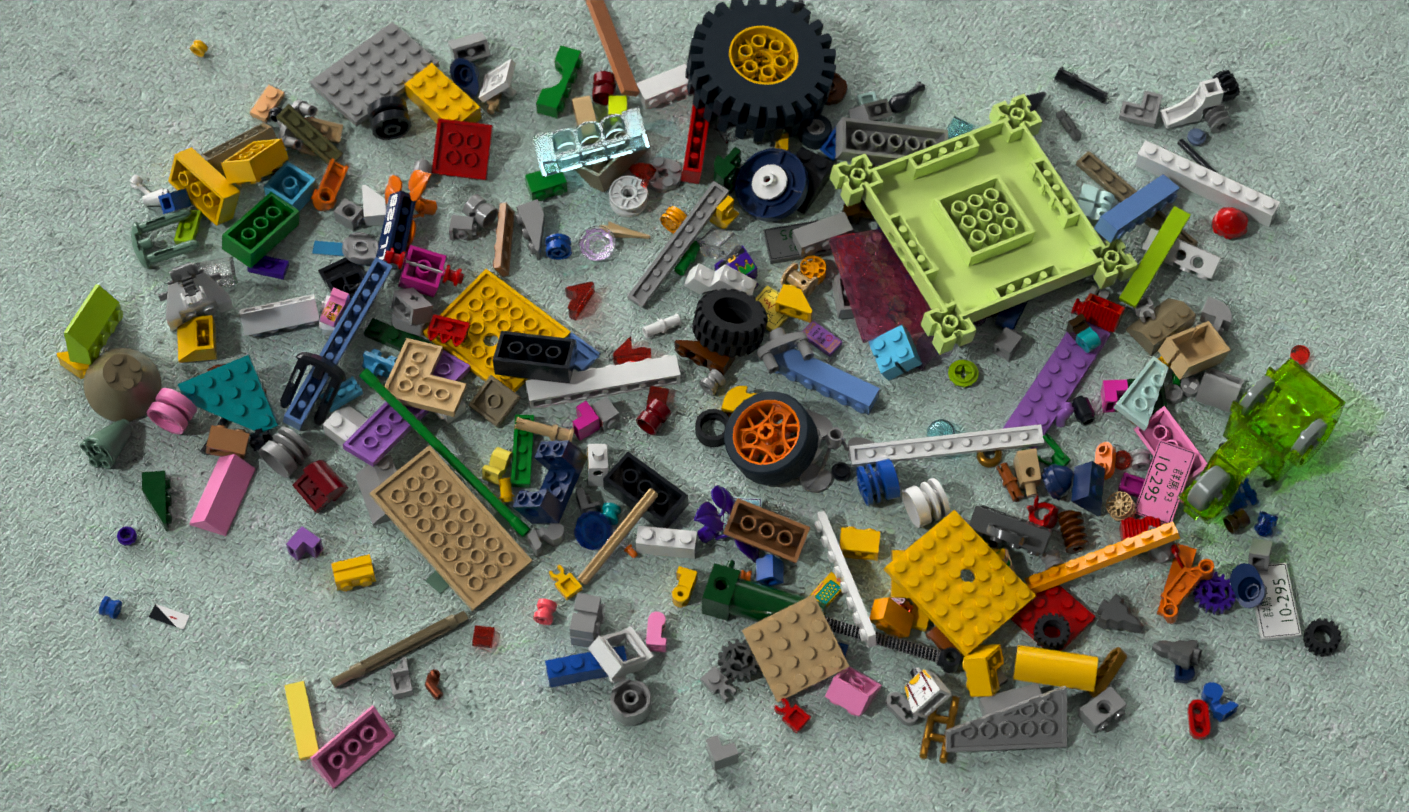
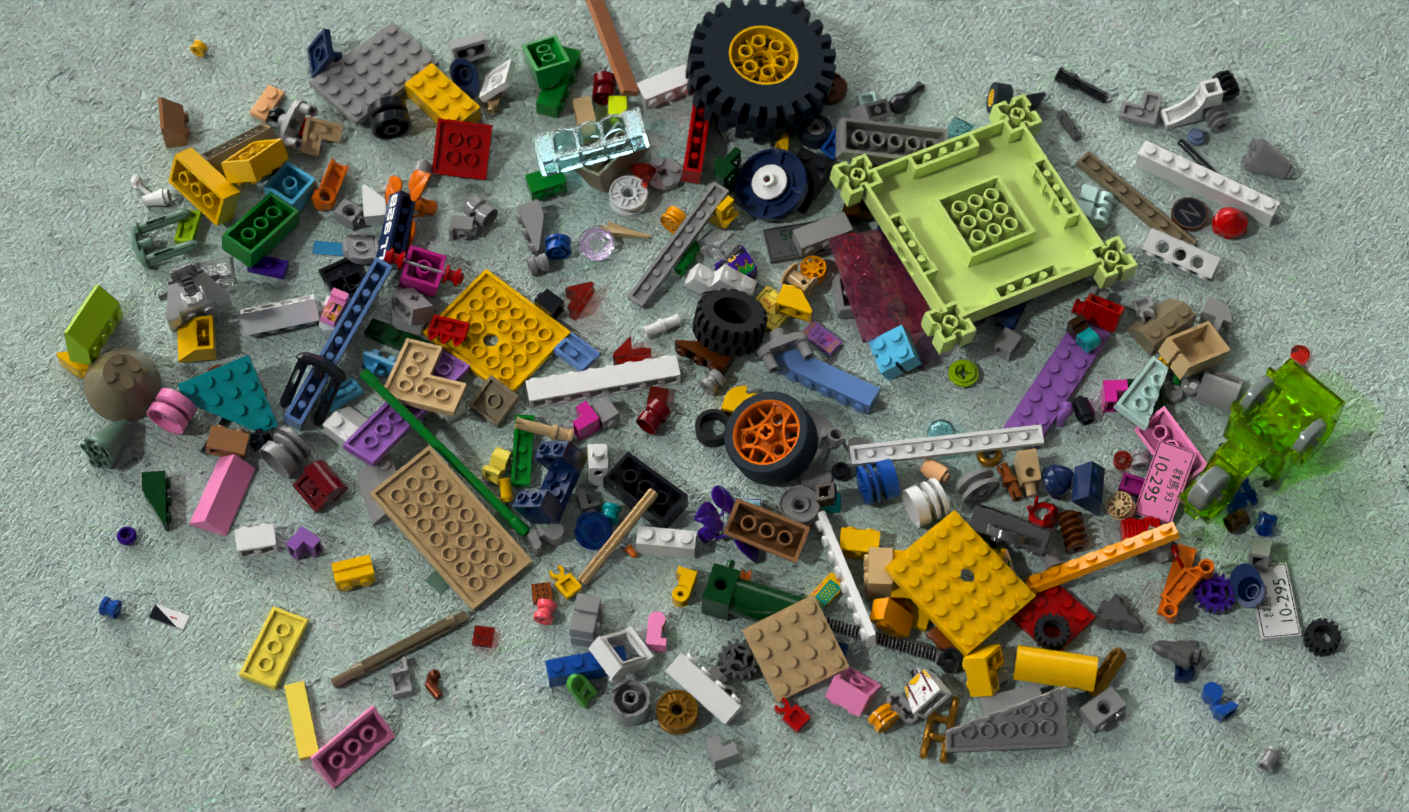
(173, 123): none -> medium nougat slope
(174, 201): blue brick -> none
(256, 540): none -> white brick
(274, 648): none -> light yellow tile
(308, 134): olive tile -> none
(321, 53): none -> dark blue tile
(504, 239): medium nougat plate -> none
(535, 356): black brick -> none
(538, 263): none -> light grey wheel
(540, 591): none -> dark orange tile
(546, 61): none -> green slope
(549, 303): none -> black brick
(577, 685): none -> bright green plate
(673, 701): none -> pearl gold wheel
(704, 689): none -> white brick
(769, 570): blue brick -> none
(801, 497): none -> light grey wheel
(828, 497): none -> dark brown leg
(876, 580): none -> tan piece
(883, 718): none -> light orange wheel
(935, 470): none -> light nougat brick
(977, 486): none -> light grey wheel
(998, 93): none -> black wheel
(1058, 457): green plant -> none
(1105, 456): orange plate -> none
(1137, 208): medium blue brick -> none
(1154, 257): lime tile -> none
(1189, 214): none -> black tile
(1198, 720): red plate -> none
(1266, 160): none -> light grey cone
(1269, 759): none -> light grey bush

